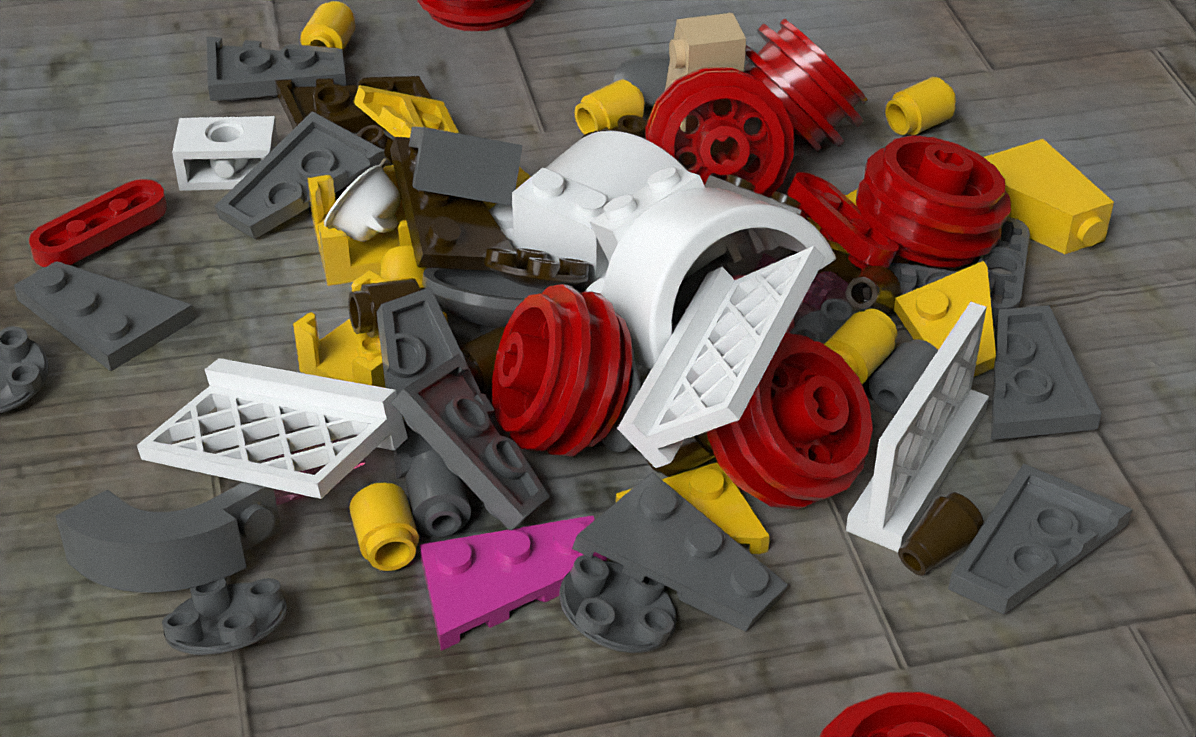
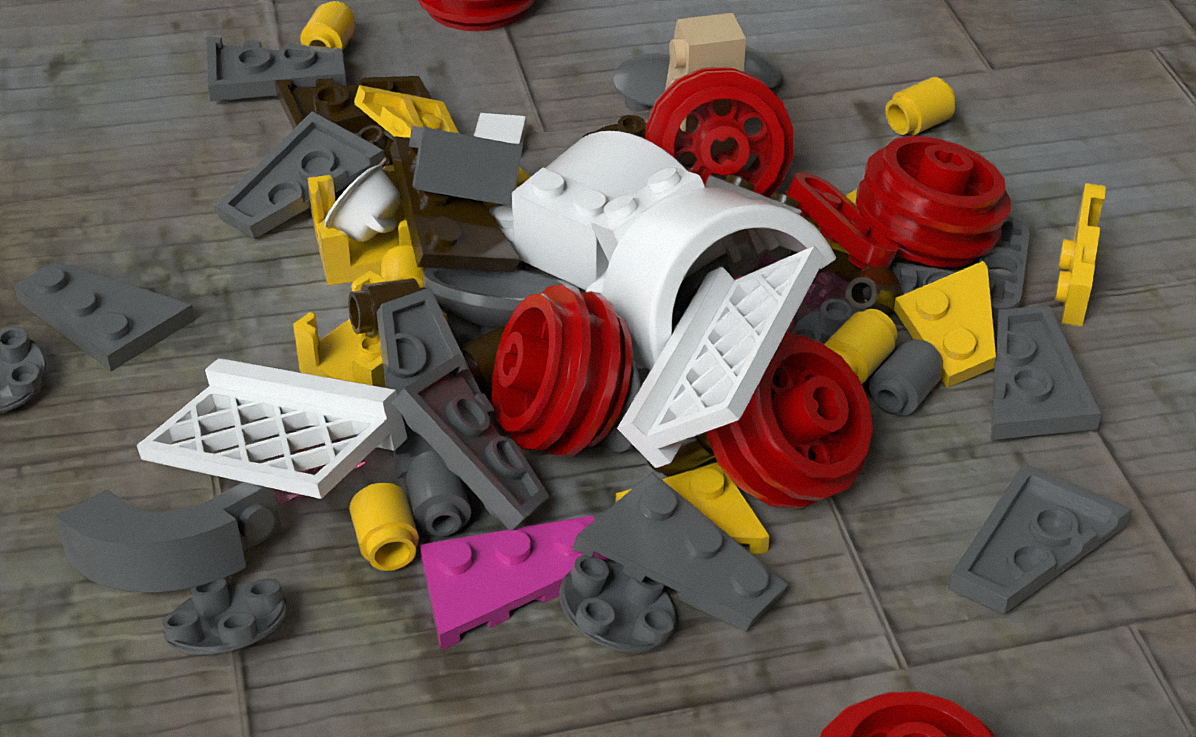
(98, 223): red plate -> none
(220, 150): white brick -> none
(501, 127): none -> white tile
(533, 268): dark brown dish -> none
(608, 105): yellow brick -> none
(806, 82): red wheel -> none
(923, 439): white fence -> none
(941, 533): dark brown cone -> none
(1053, 197): yellow slope -> none
(1079, 257): none -> yellow wing

